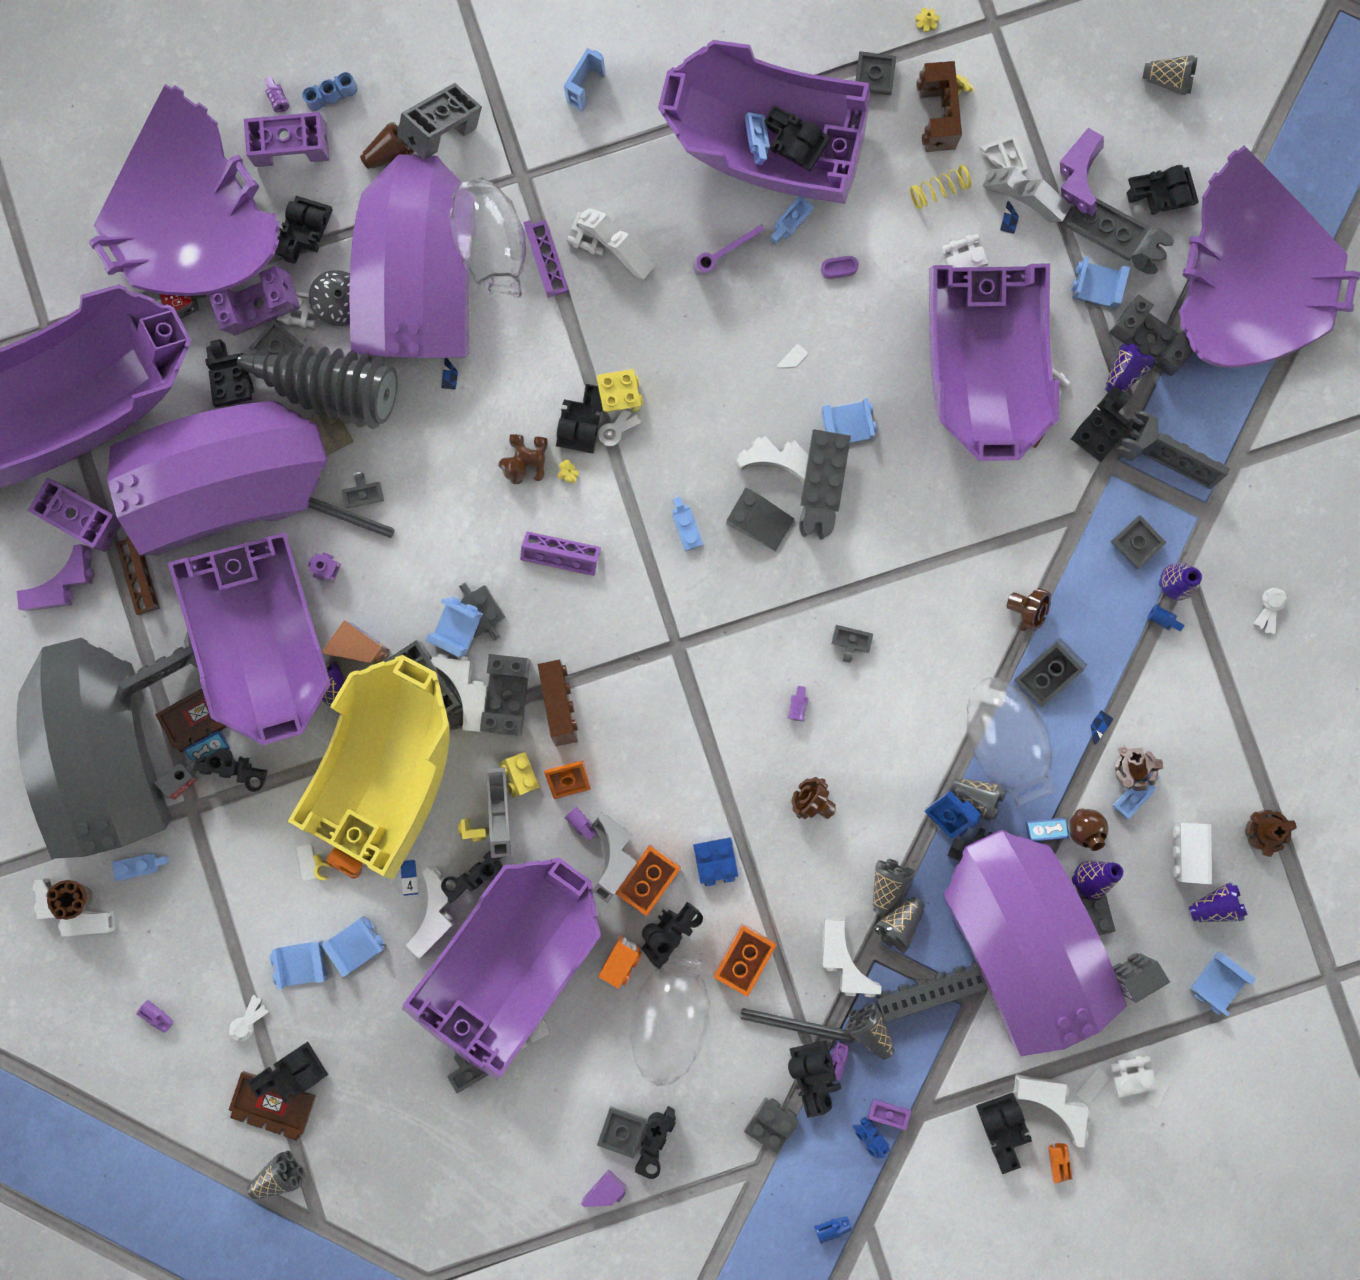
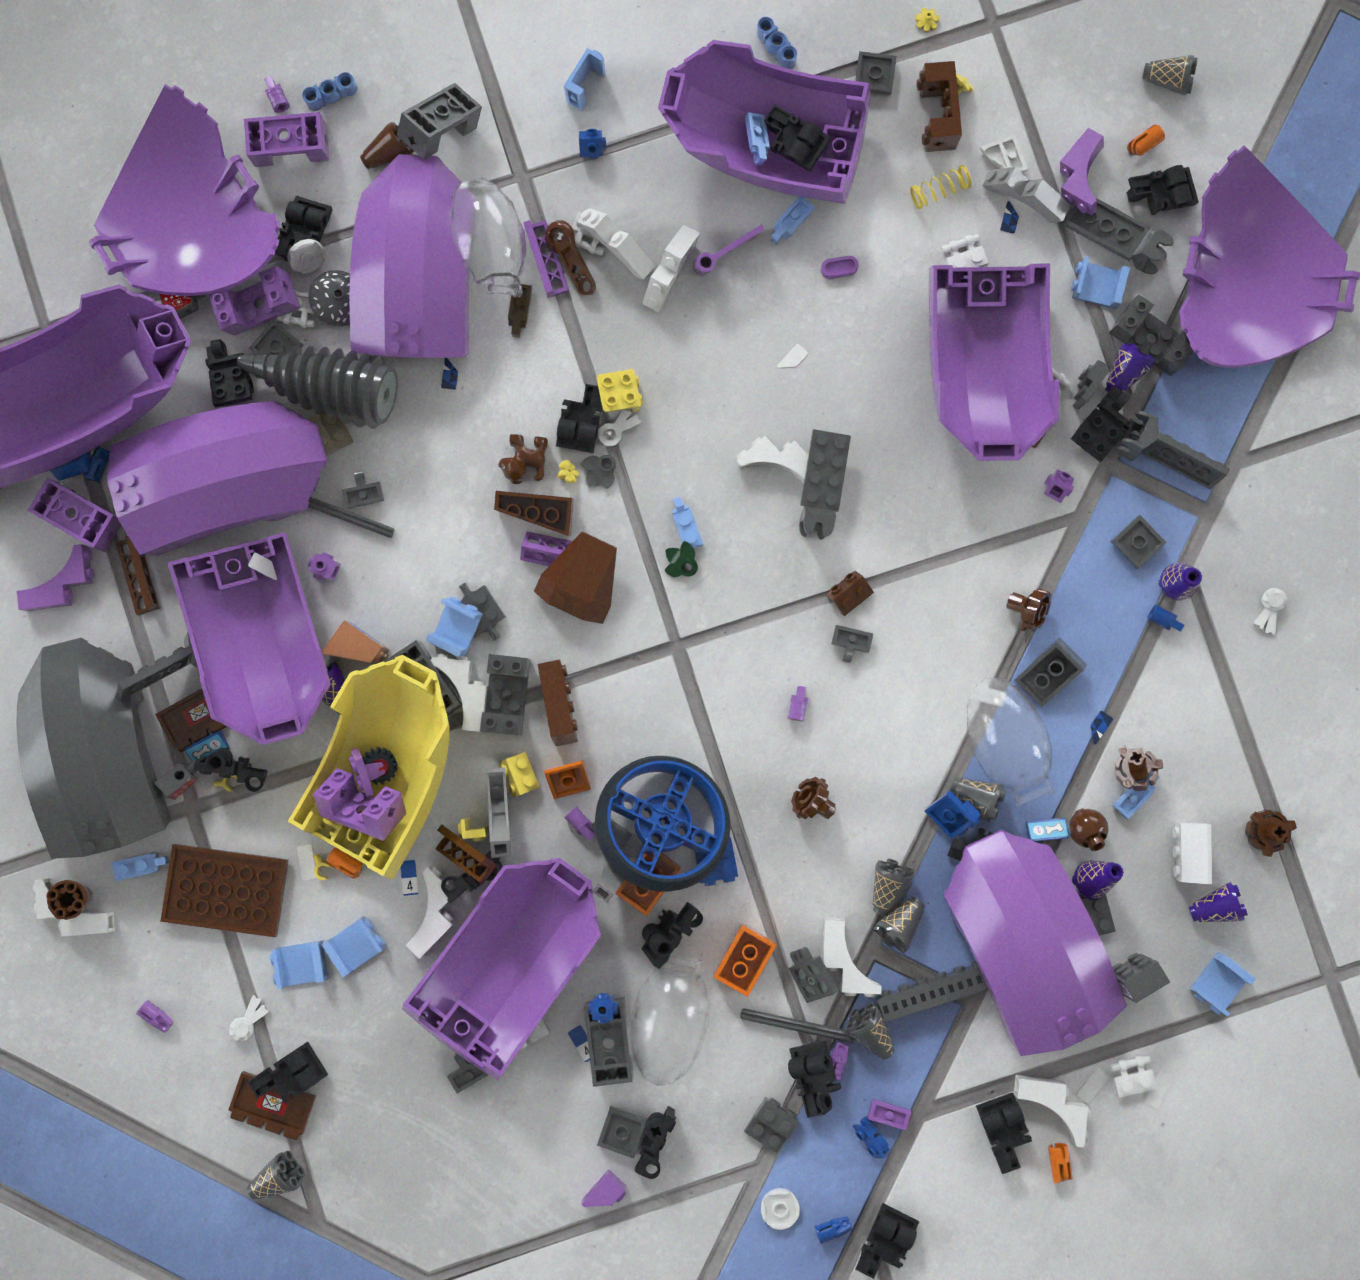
(72, 468): none -> blue slope
(97, 464): none -> blue hinge
(224, 783): none -> light yellow piece
(224, 890): none -> reddish brown plate
(262, 565): none -> white sticker
(306, 256): none -> white tile
(341, 802): none -> medium lavender plate
(375, 767): none -> plate
(466, 848): none -> reddish brown fence
(519, 310): none -> dark brown hinge
(543, 510): none -> reddish brown wedge
(569, 254): none -> reddish brown beam
(580, 1041): none -> blue sticker
(581, 579): none -> reddish brown wedge
(591, 143): none -> blue brick
(597, 473): none -> dark grey plate
(606, 1001): none -> blue brick
(612, 1064): none -> dark grey plate
(620, 960): orange brick -> none
(640, 871): none -> blue wheel
(671, 264): none -> white arch
(679, 558): none -> dark green plate
(759, 519): dark grey slope -> none
(773, 35): none -> medium blue piece
(780, 1208): none -> white tile
(811, 975): none -> dark grey piece
(850, 420): light blue panel -> none
(850, 592): none -> reddish brown bracket
(889, 1239): none -> black plate
(1059, 485): none -> medium lavender brick
(1090, 381): none -> dark grey plate
(1146, 140): none -> orange arm

